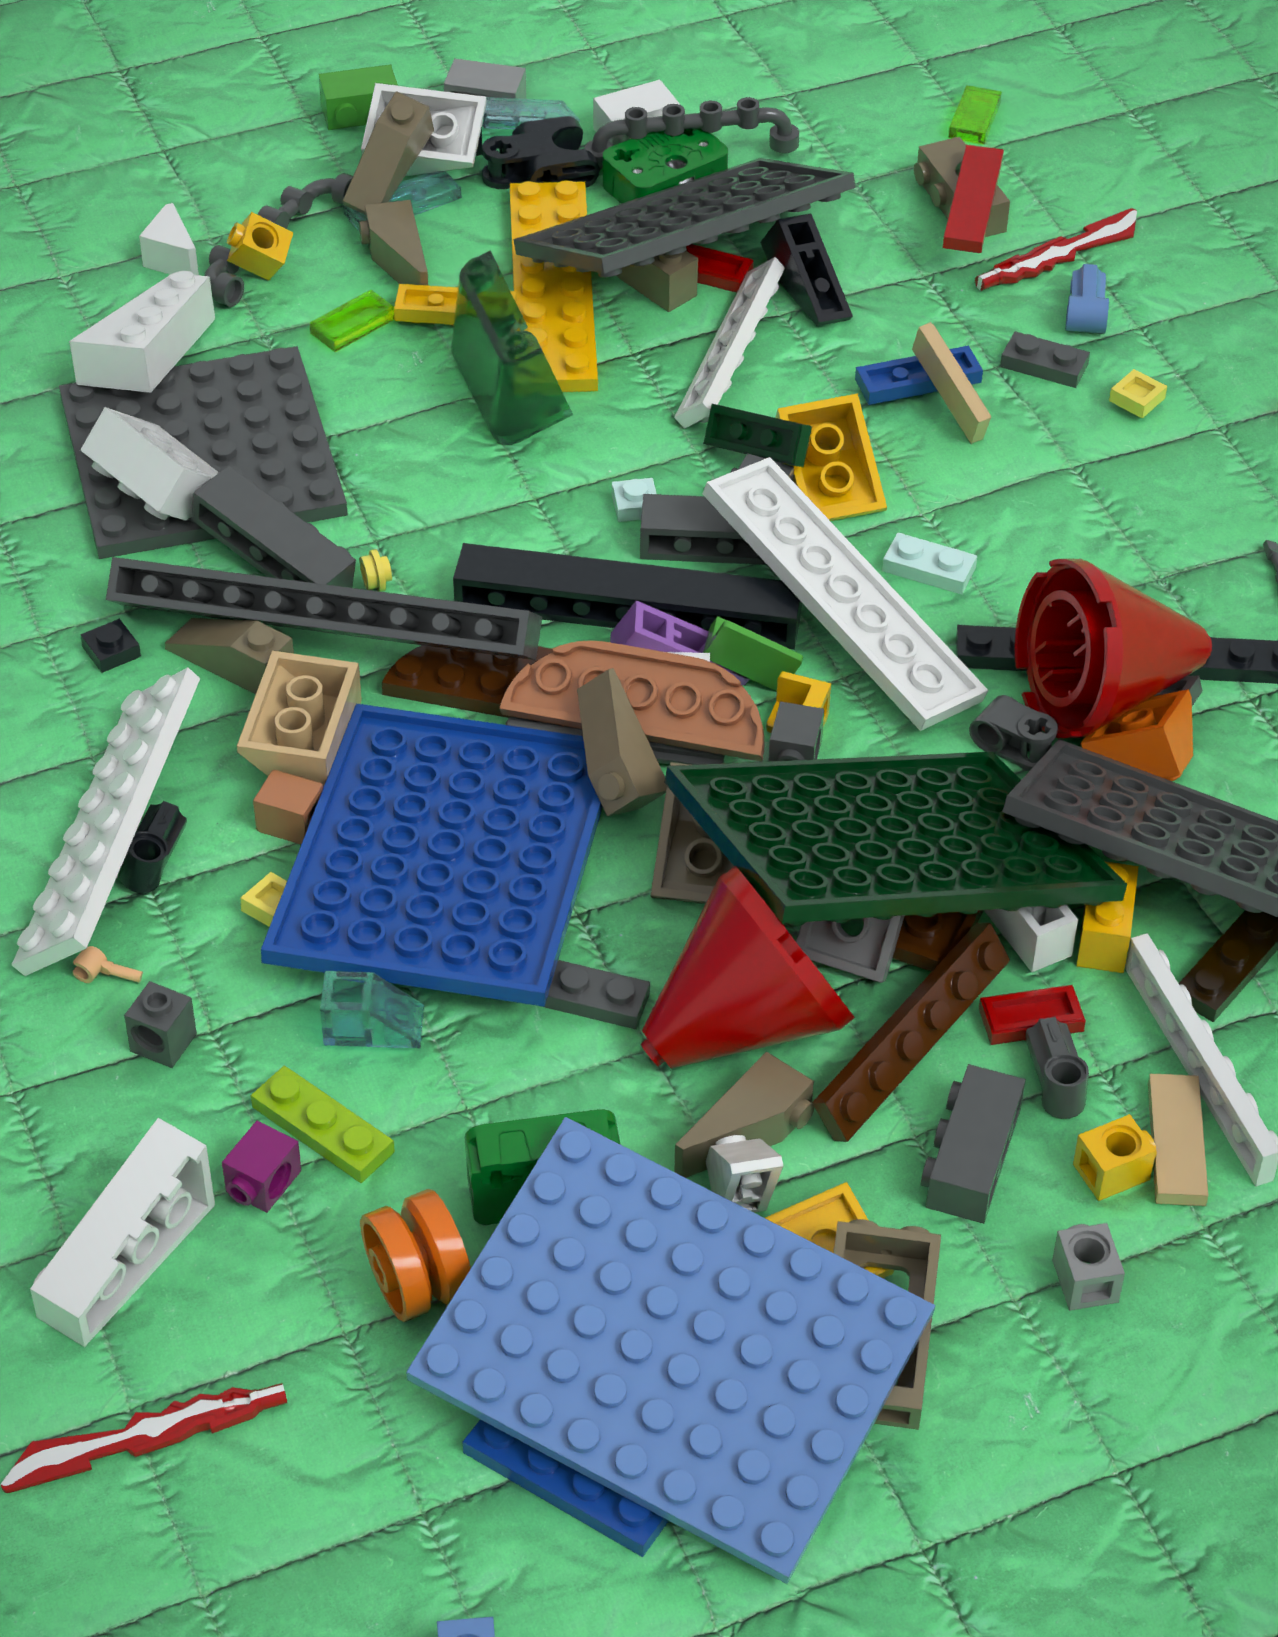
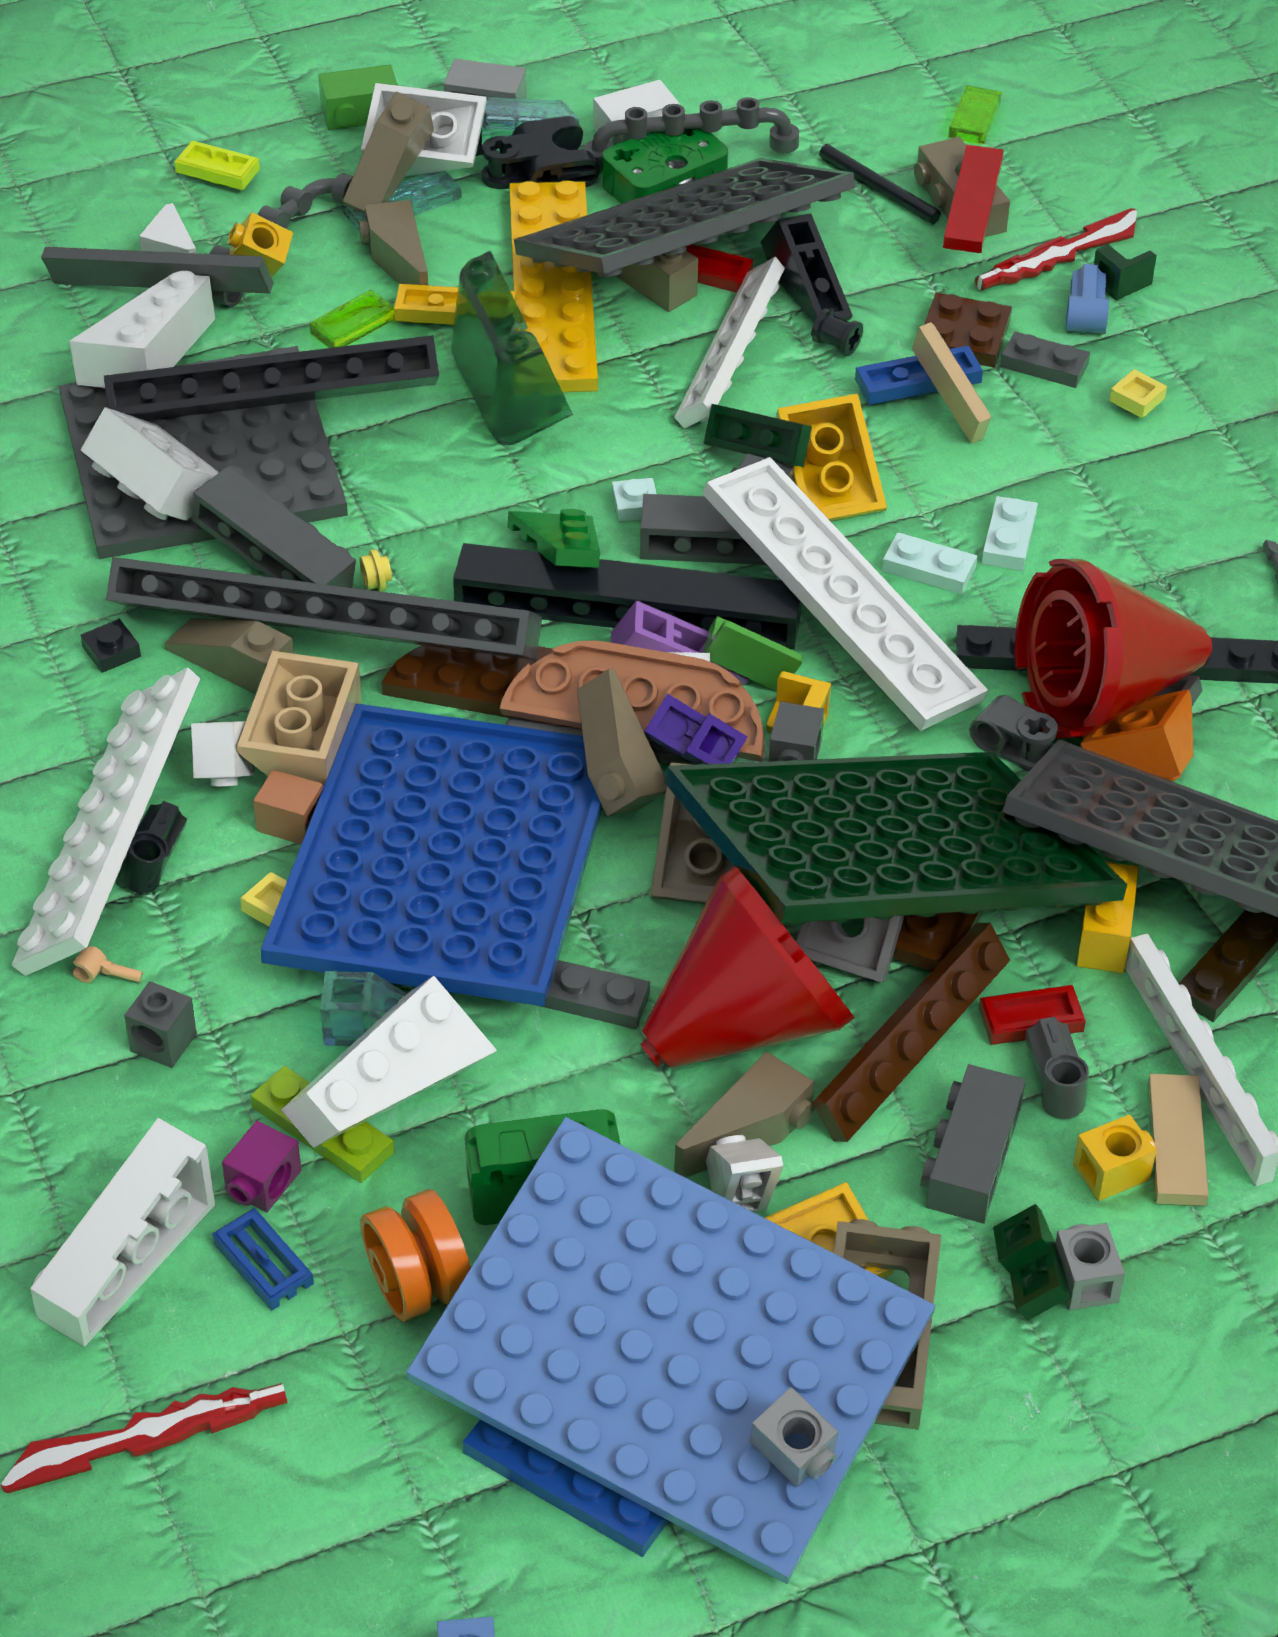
(148, 268): none -> dark grey tile
(216, 753): none -> white brick
(217, 165): none -> neon yellow plate
(274, 379): none -> black brick
(283, 1286): none -> blue tile
(397, 1058): none -> white wedge
(561, 537): none -> green wing
(693, 735): none -> dark purple slope
(795, 1415): none -> light grey brick
(837, 332): none -> black bush
(880, 183): none -> black bar
(971, 323): none -> reddish brown plate
(1009, 533): none -> light aqua plate
(1033, 1261): none -> dark green slope
(1038, 933): white slope -> none
(1123, 274): none -> dark green panel

